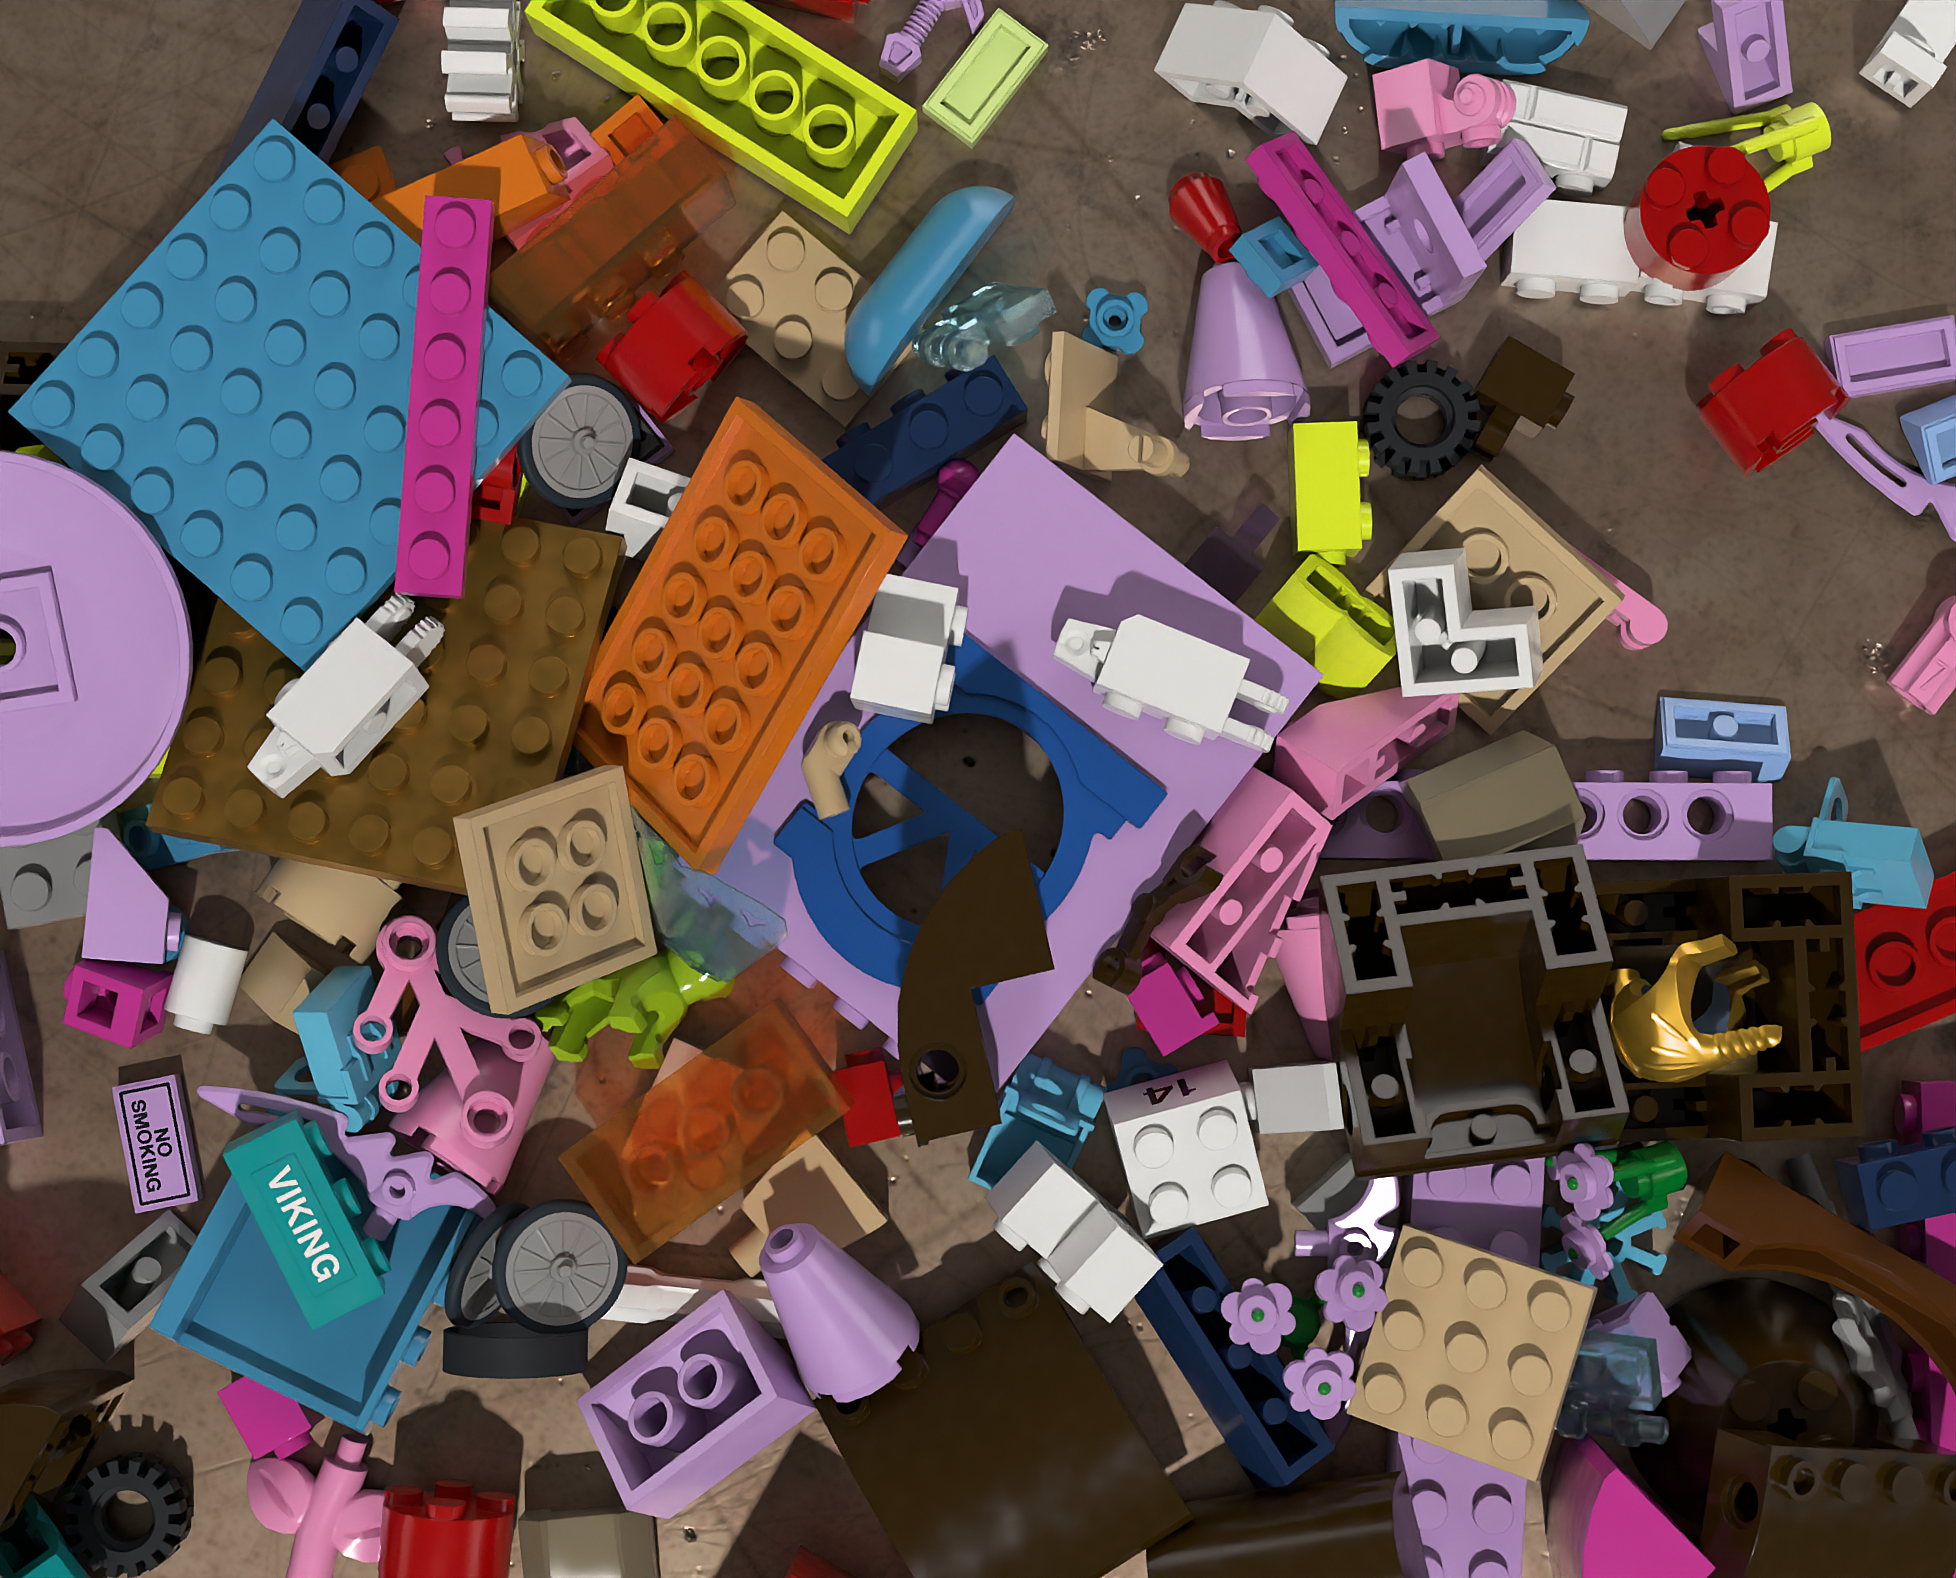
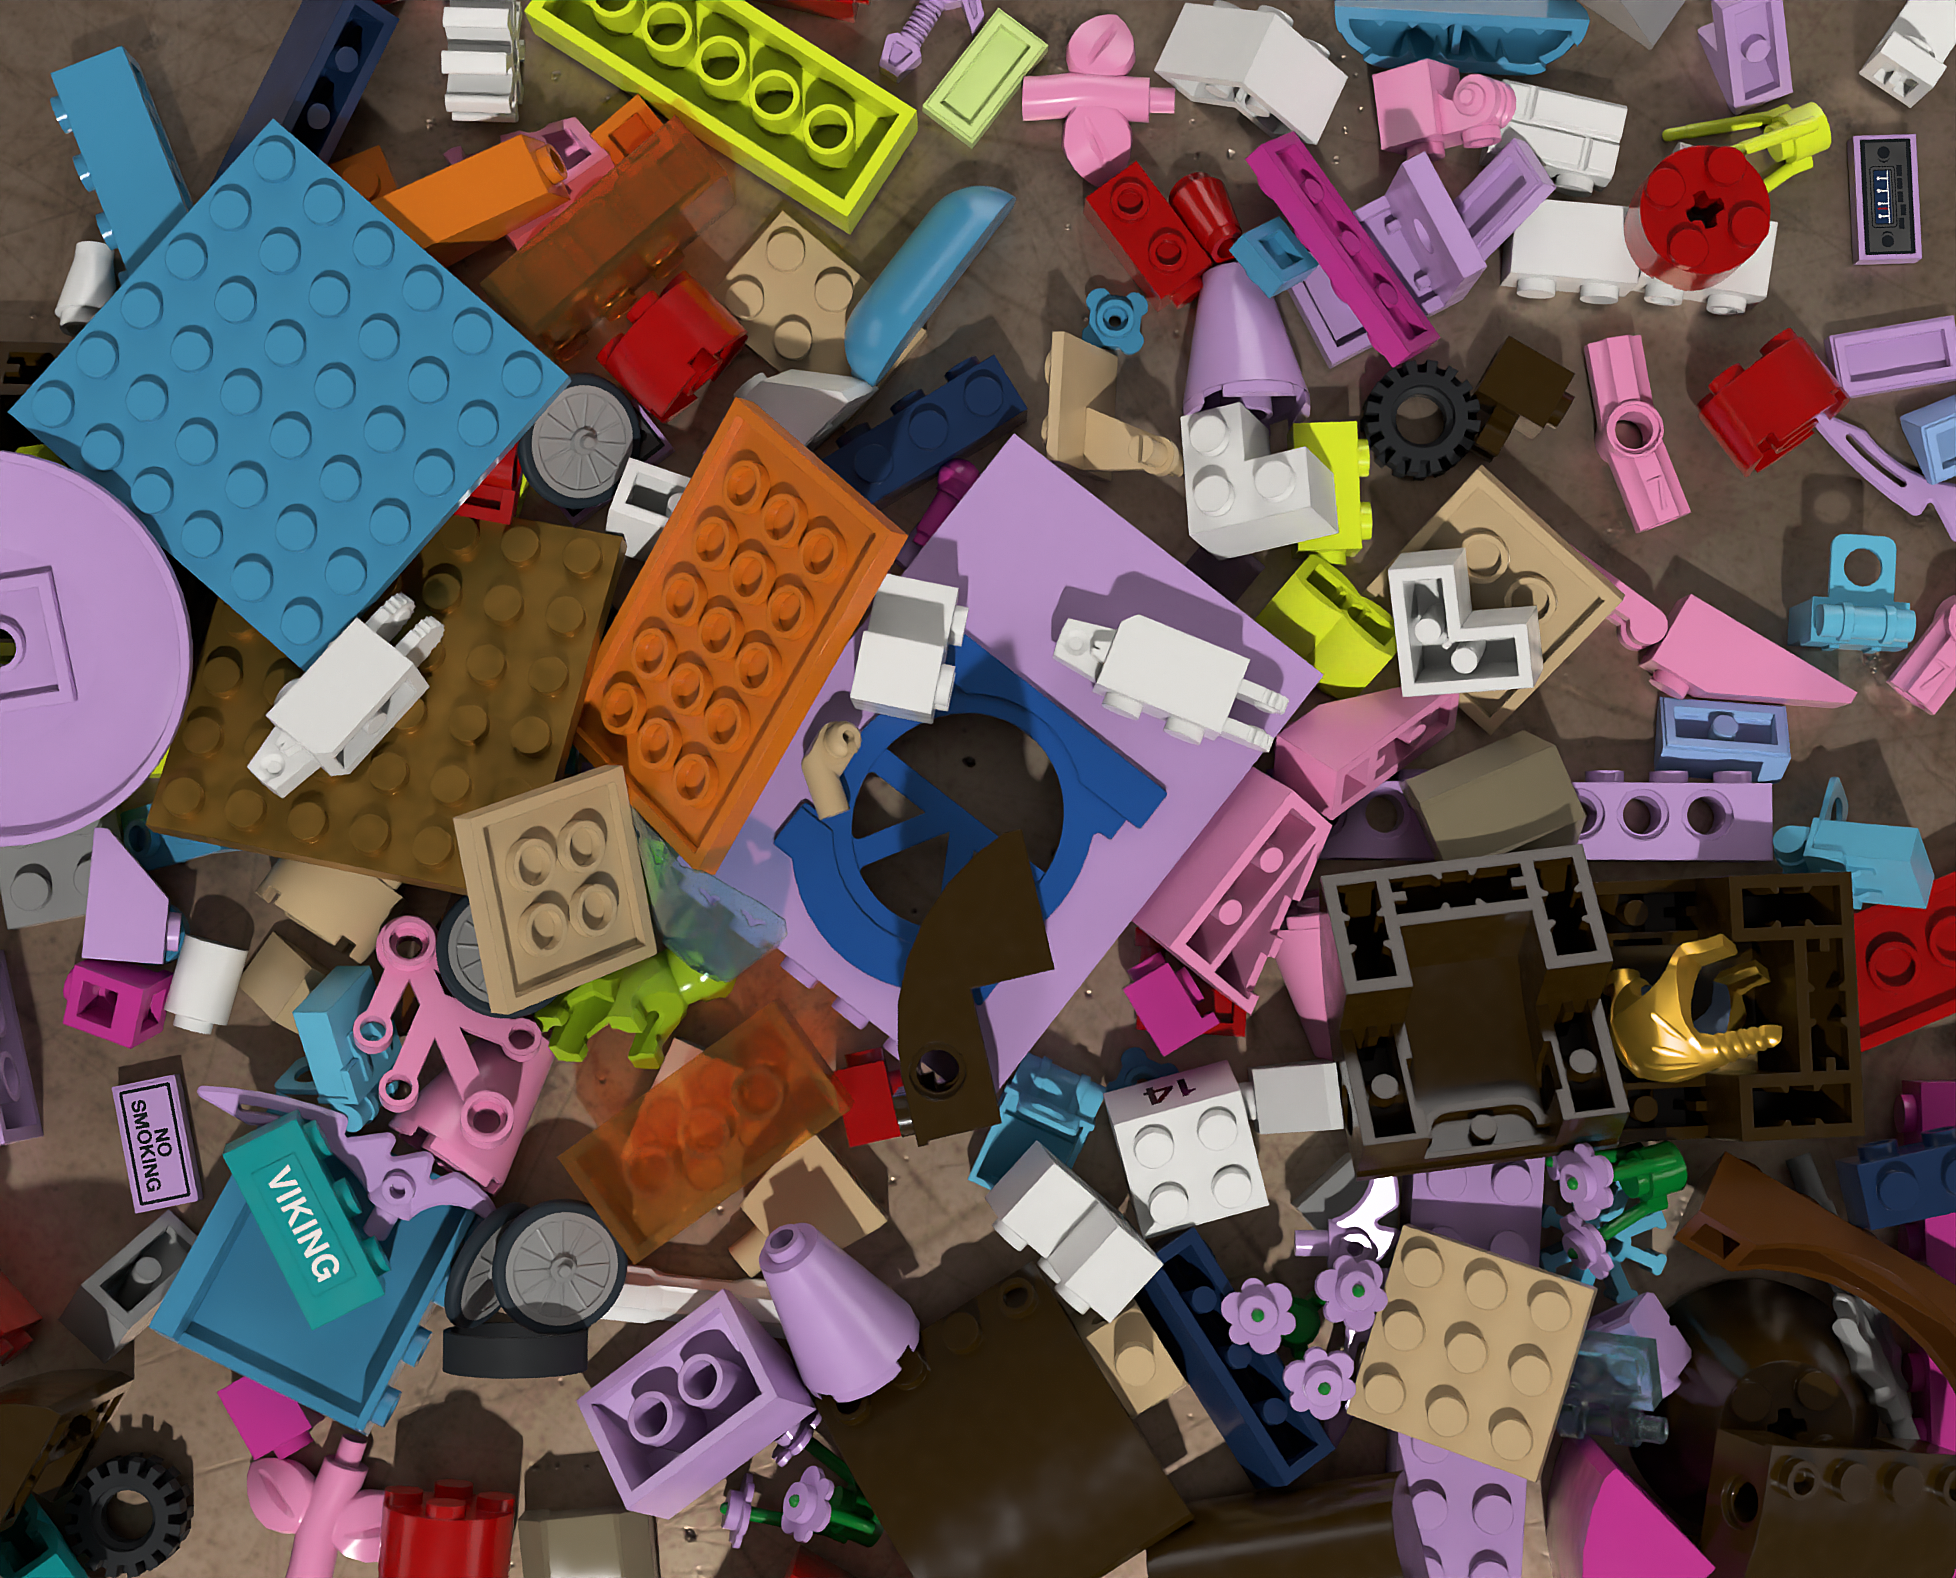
(87, 286): none -> white cone
(122, 153): none -> dark azure brick
(444, 397): dark pink plate -> none
(807, 402): none -> white slope
(812, 1503): none -> plant
(987, 316): clear light blue plate -> none
(1096, 98): none -> bright pink plant
(1130, 1357): none -> tan torso
(1148, 238): none -> red brick
(1184, 882): dark brown piece -> none
(1246, 496): none -> white brick
(1623, 393): none -> bright pink piece
(1725, 660): none -> bright pink slope
(1853, 614): none -> medium azure piece
(1884, 199): none -> tile

